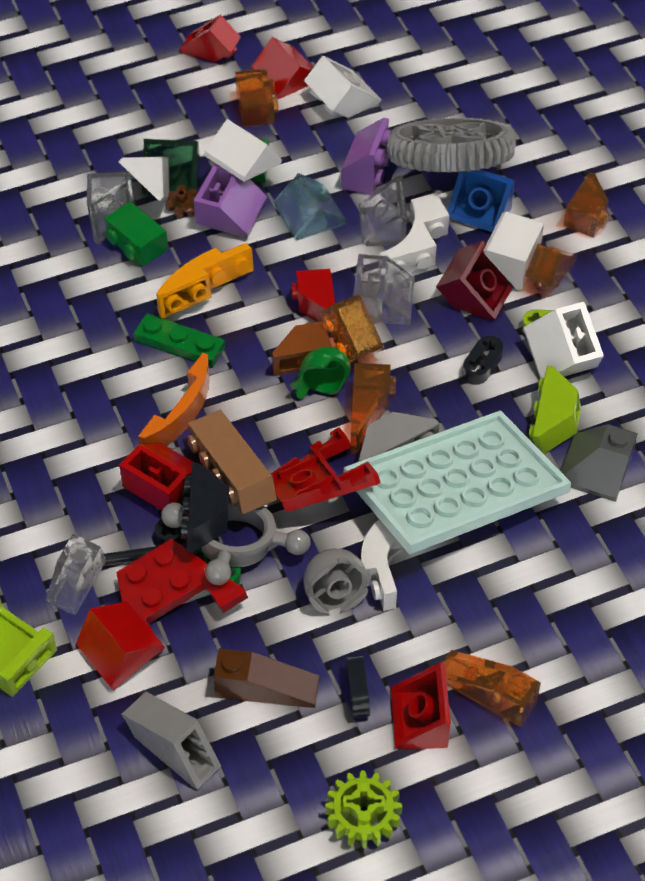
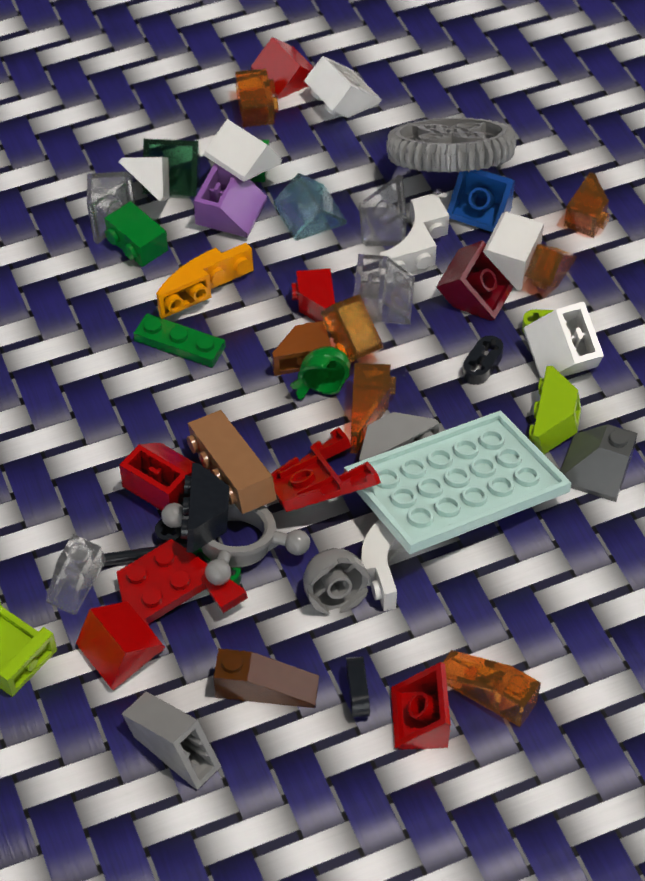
(182, 202): reddish brown plant -> none
(186, 409): orange slope -> none
(212, 40): red slope -> none
(366, 792): lime gear -> none
(367, 158): medium lavender slope -> none

